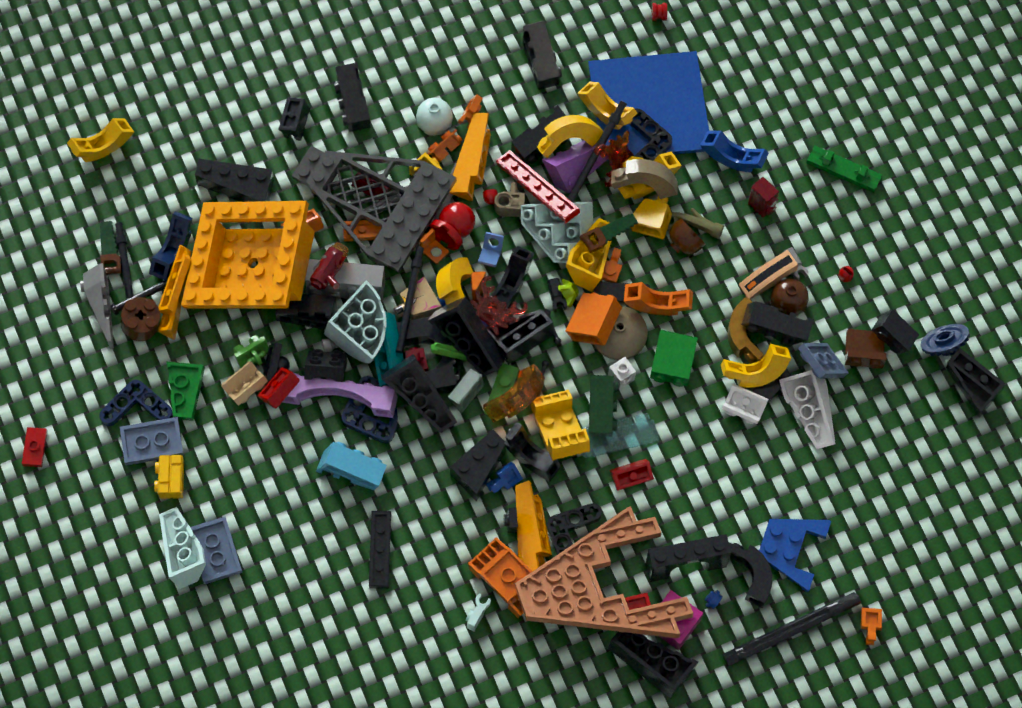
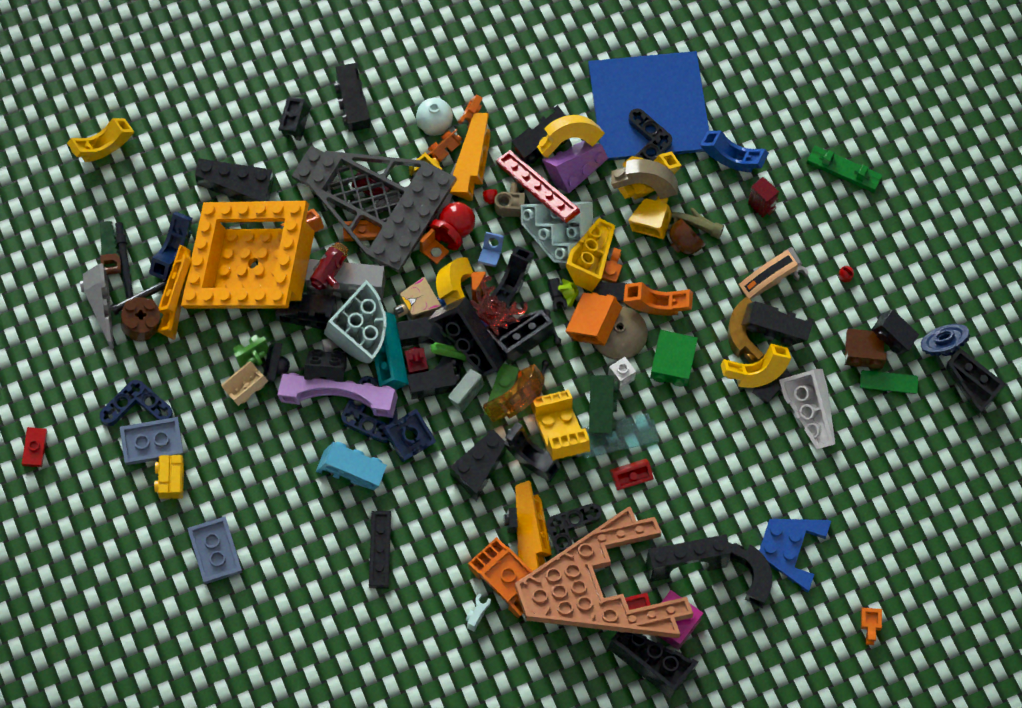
(182, 549): light aqua wedge -> none
(185, 386): green wing -> none
(279, 387): red slope -> none
(396, 435): none -> dark blue brick
(416, 266): black bar -> none
(417, 389): black wedge -> none
(507, 477): blue plate -> none
(540, 55): black wedge -> none
(602, 105): yellow arch -> none
(607, 232): piece -> none
(614, 119): black bar -> none
(616, 152): clear red animal -> none
(659, 11): red wheel -> none
(713, 599): blue plate -> none
(745, 404): white bracket -> none
(790, 296): reddish brown cylinder -> none
(791, 628): black piece -> none
(822, 360): sand blue plate -> none
(889, 381): none -> green piece

